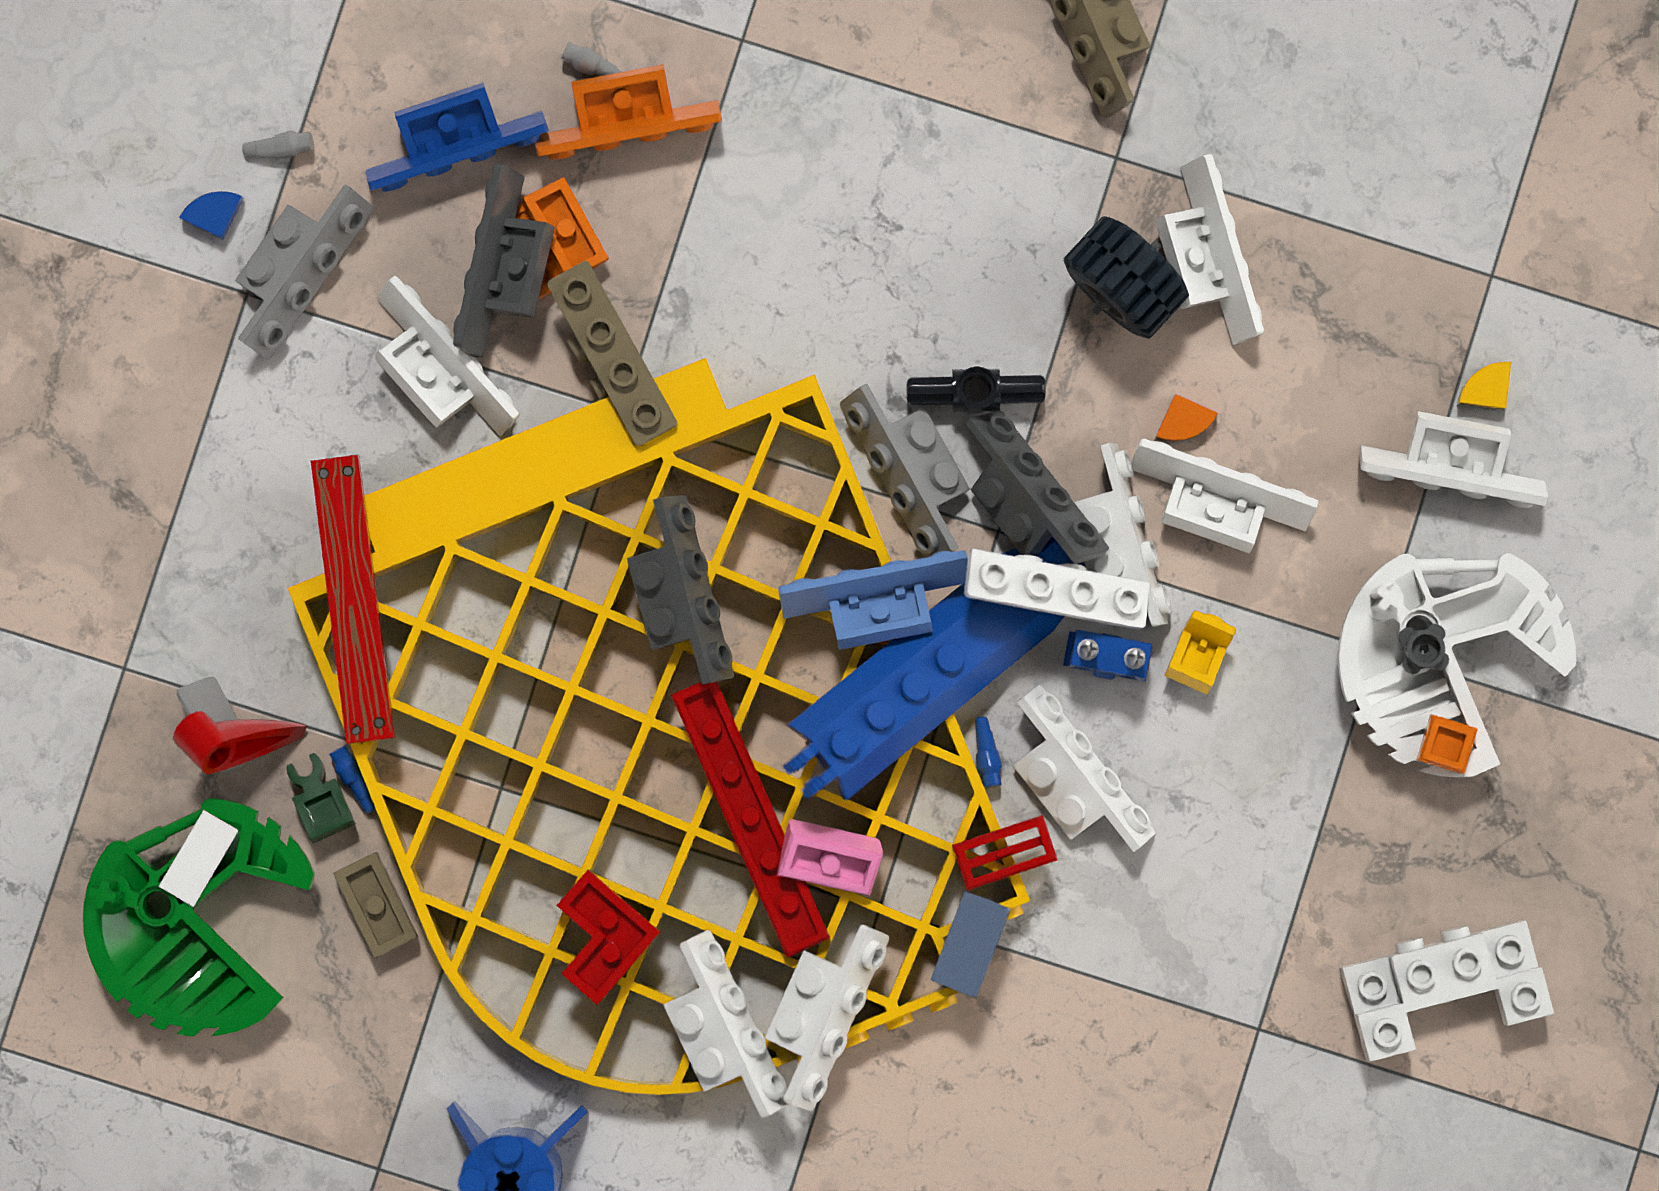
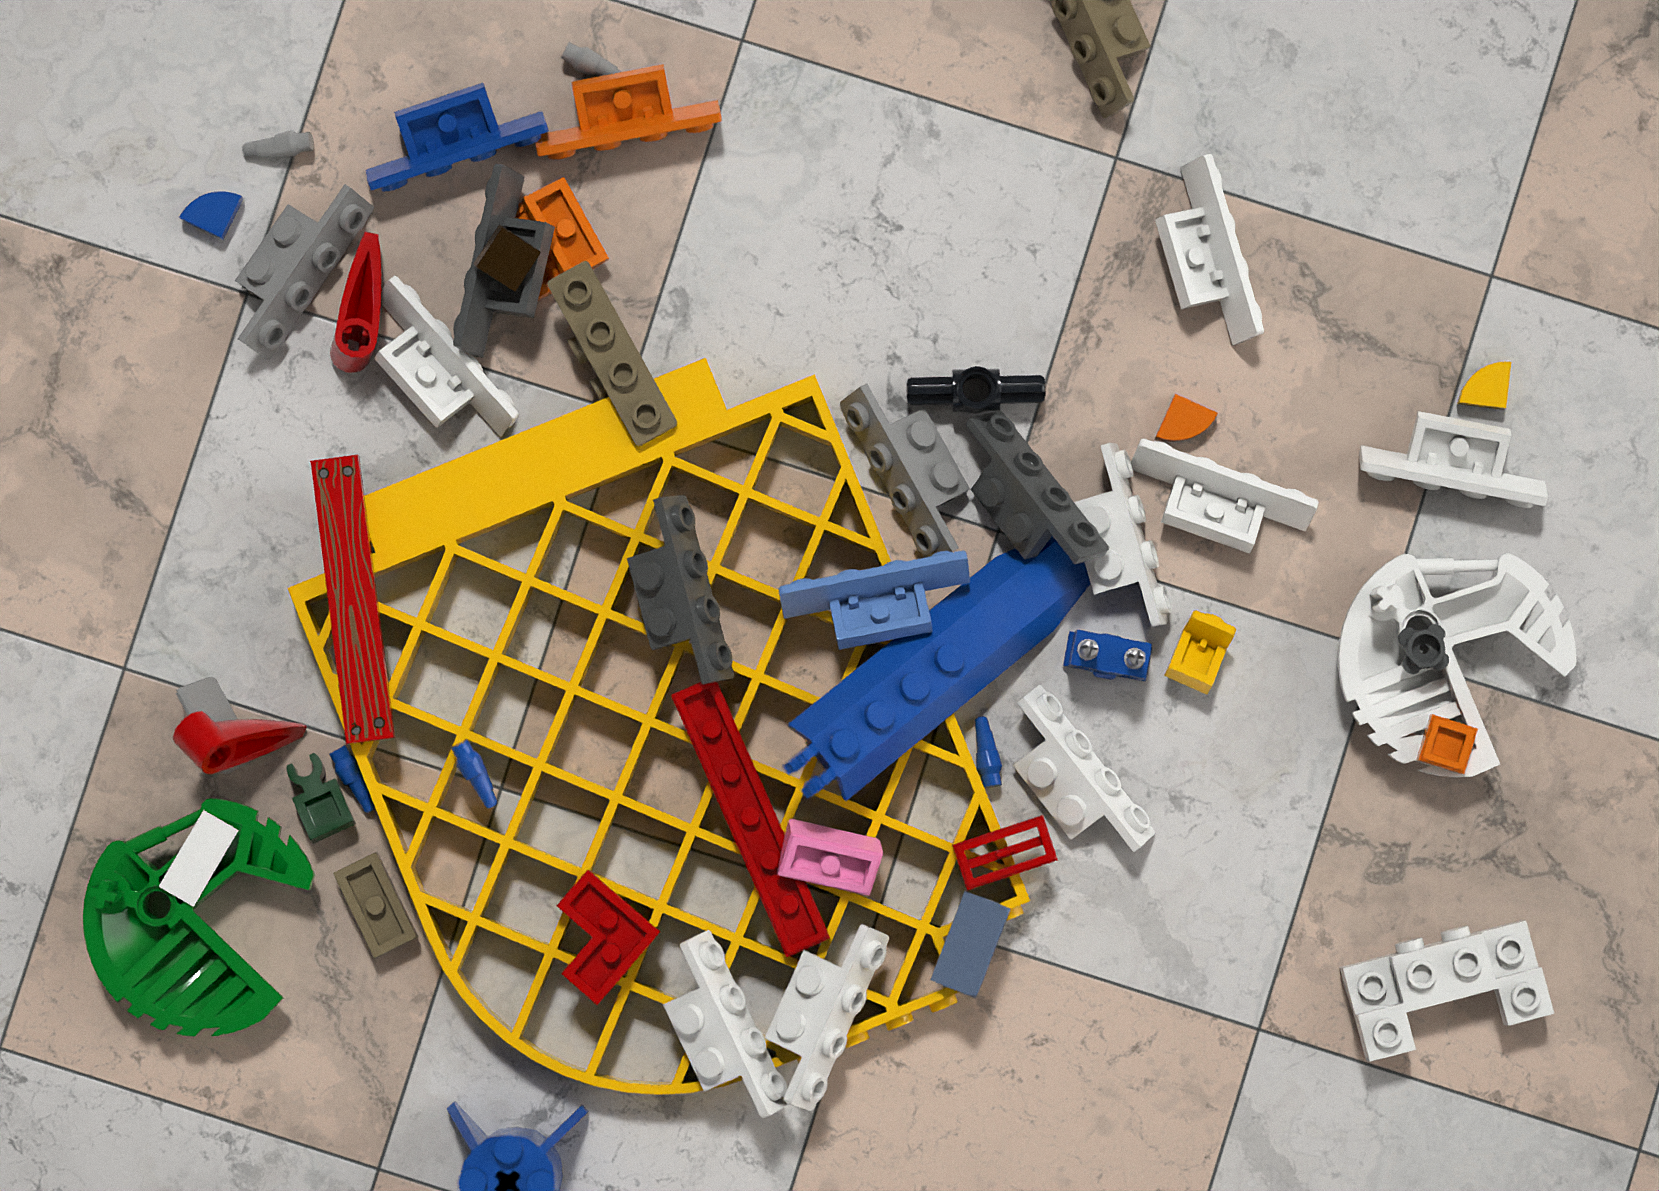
(359, 308): none -> red piece
(473, 769): none -> blue piece
(507, 257): none -> dark brown tile
(1056, 589): white bracket -> none
(1126, 277): black wheel -> none

